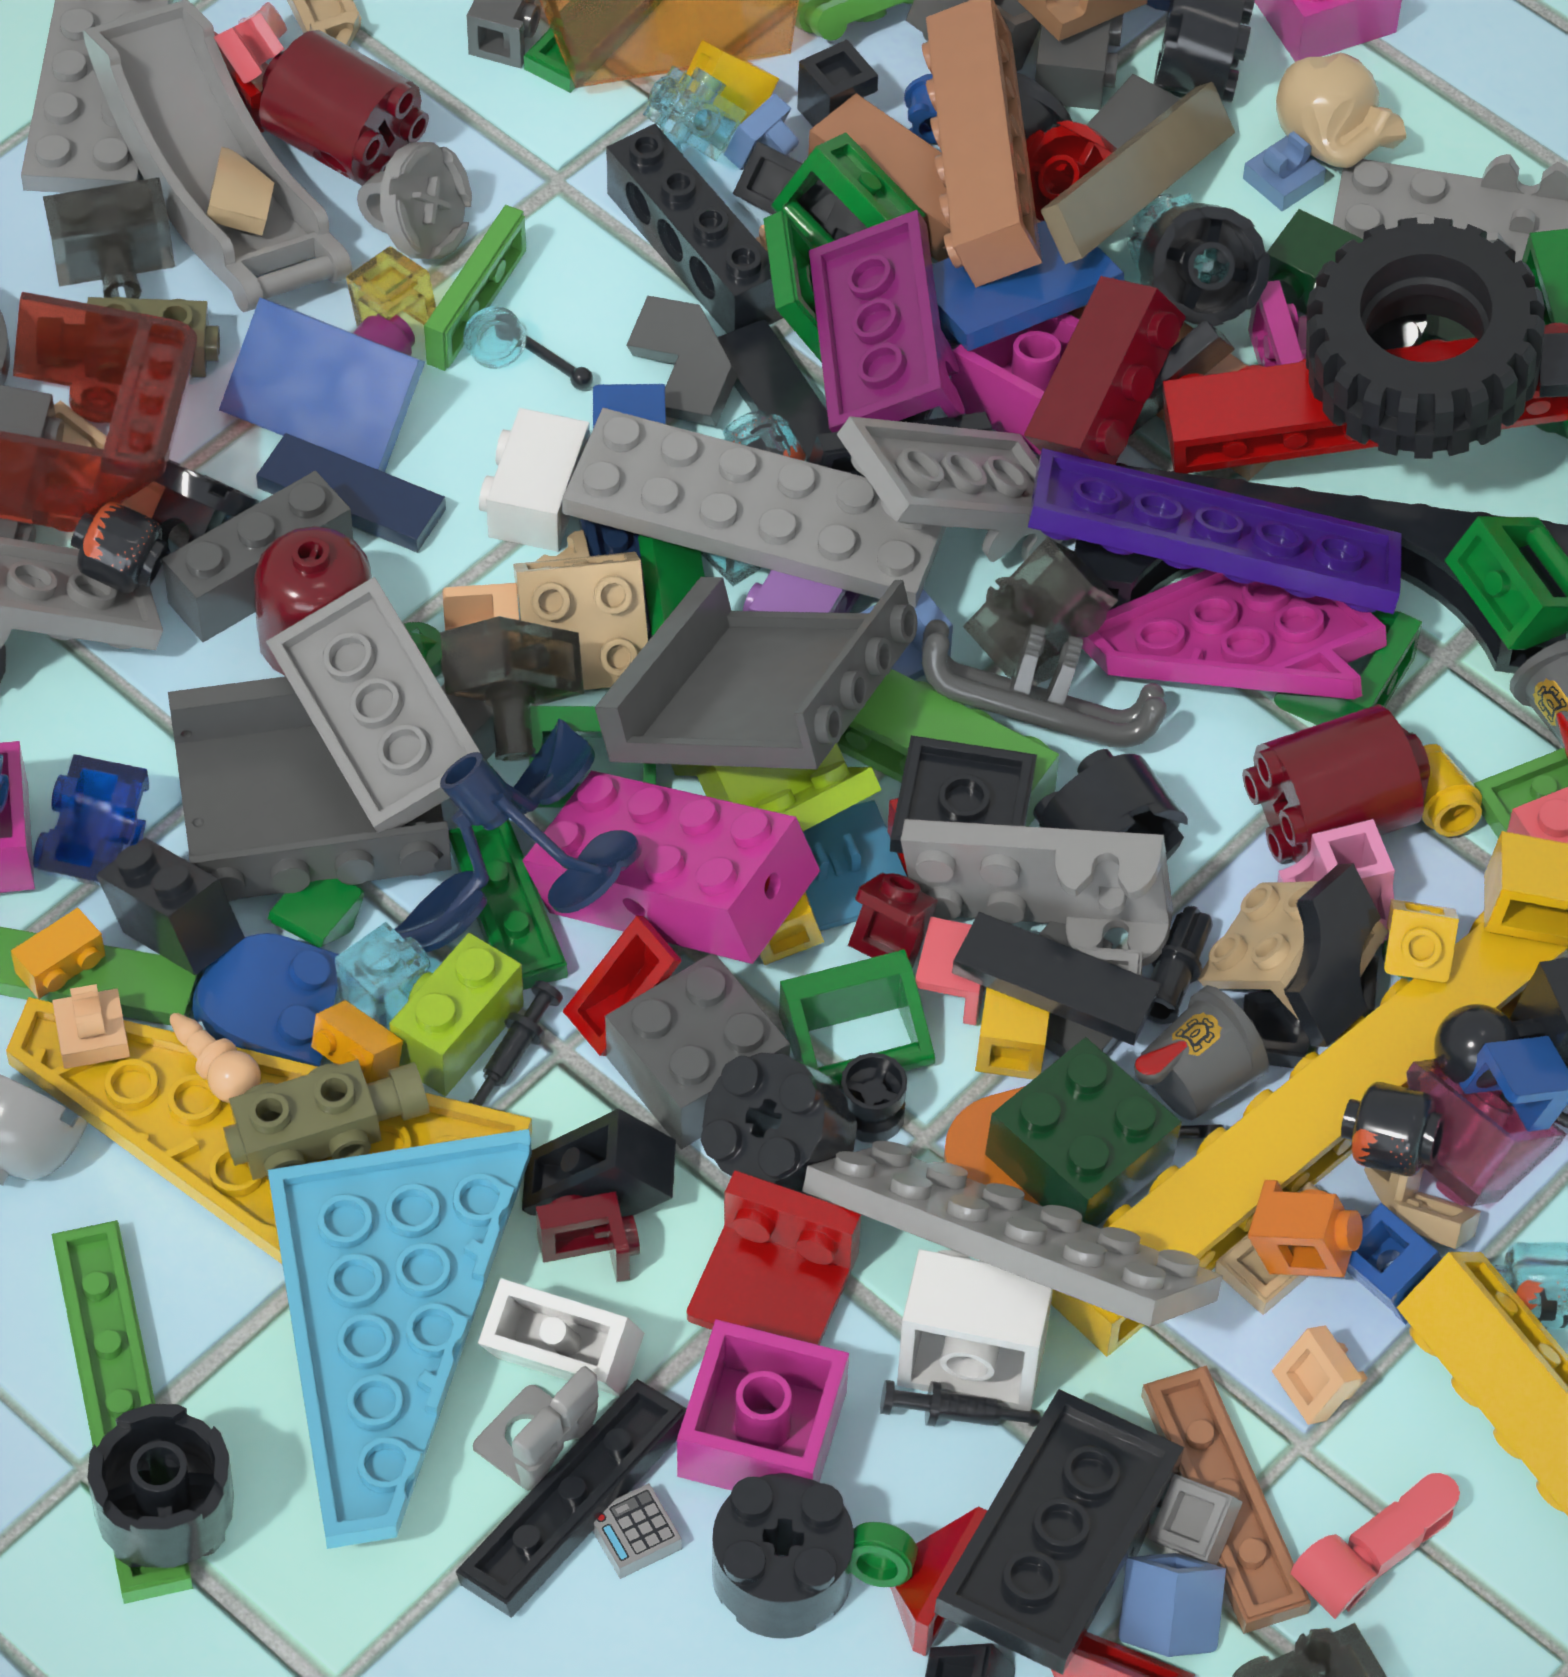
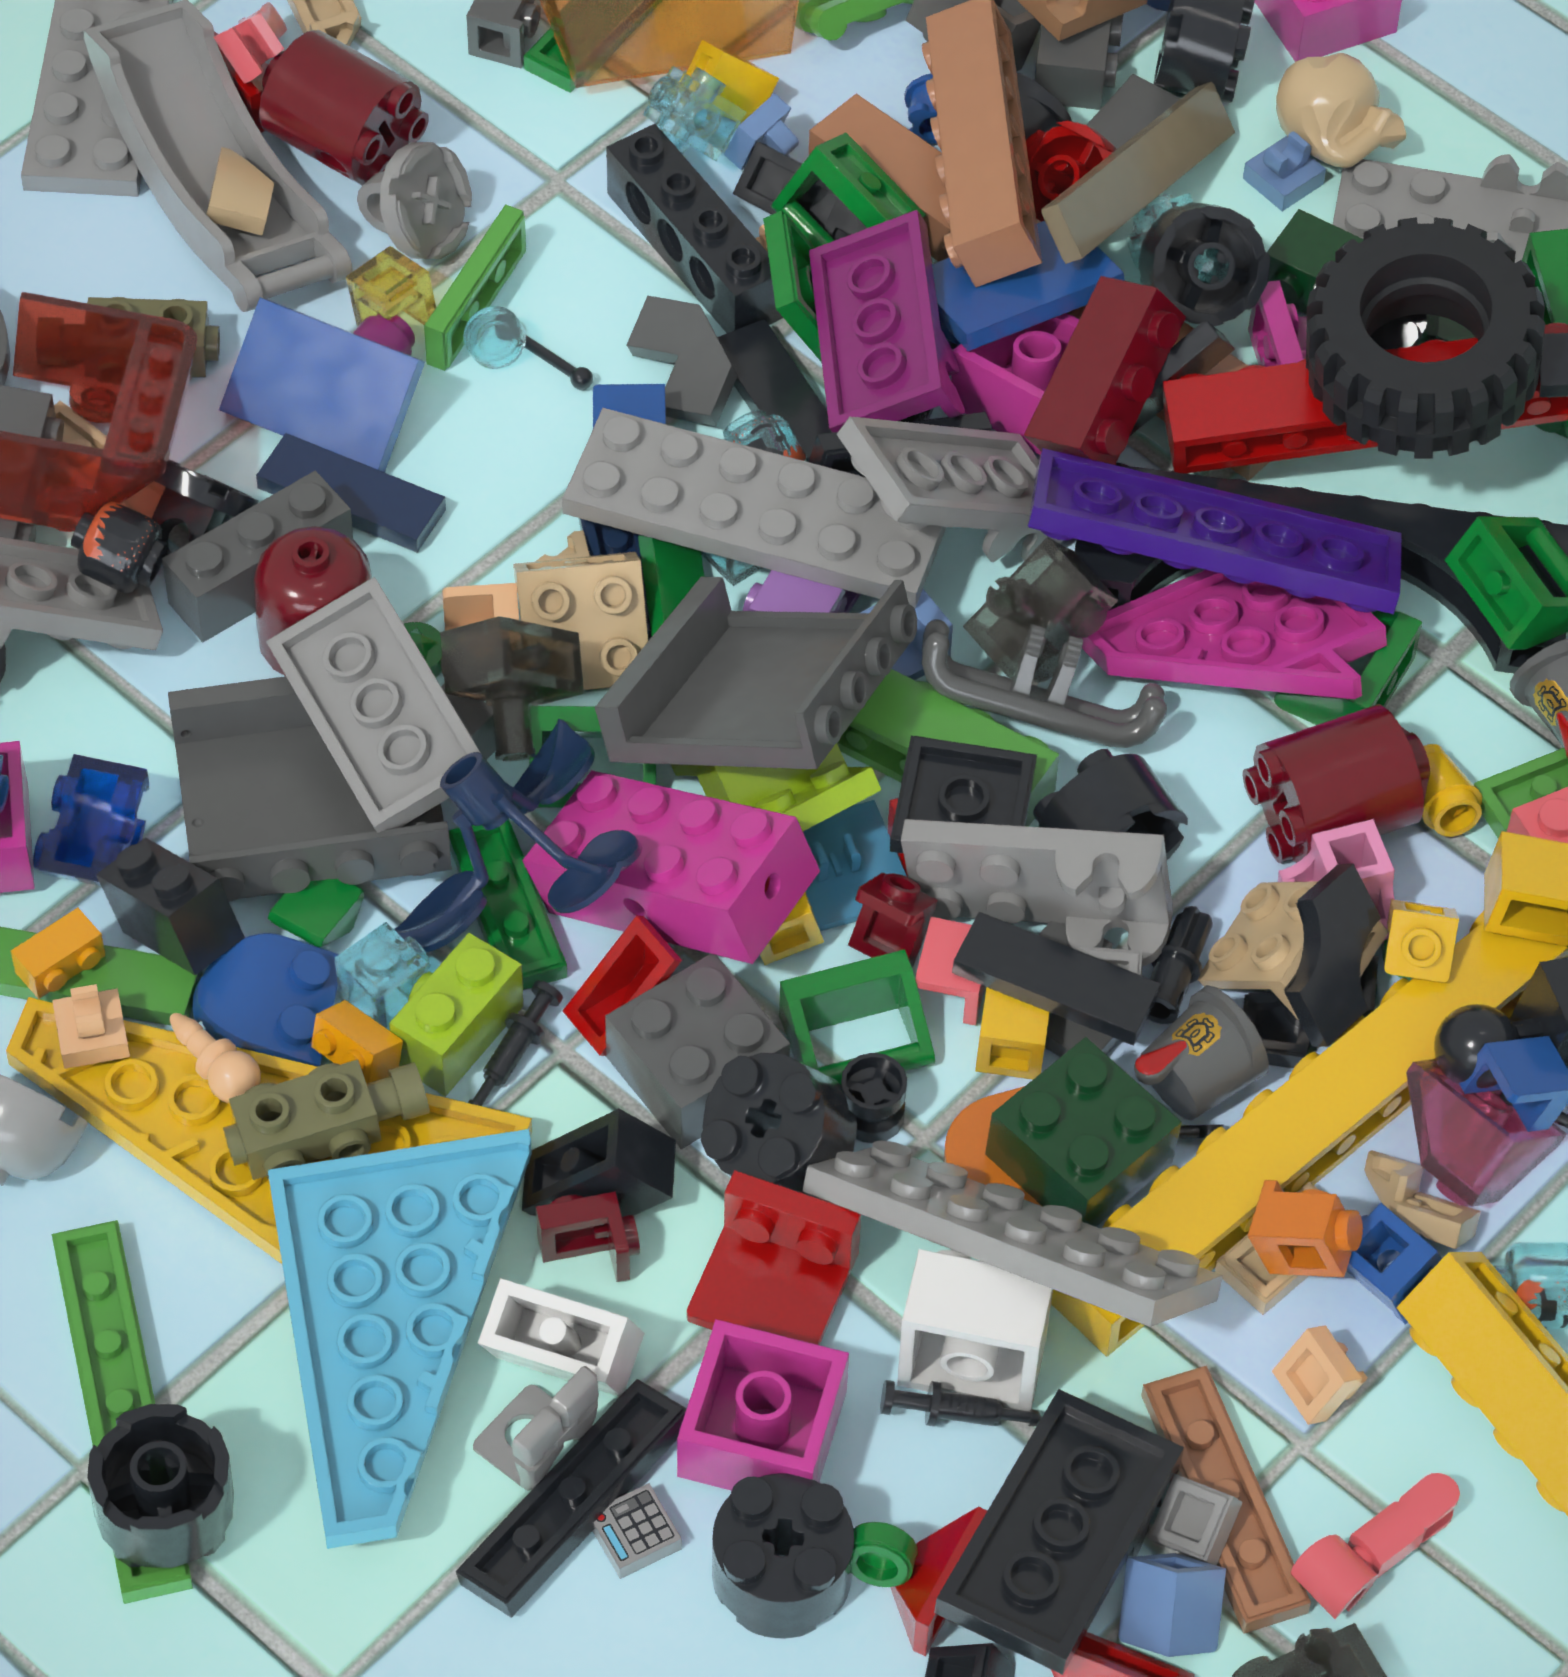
(110, 235): clear smoke brick -> none
(532, 477): white brick -> none
(831, 79): black panel -> none
(1393, 1129): black head -> none

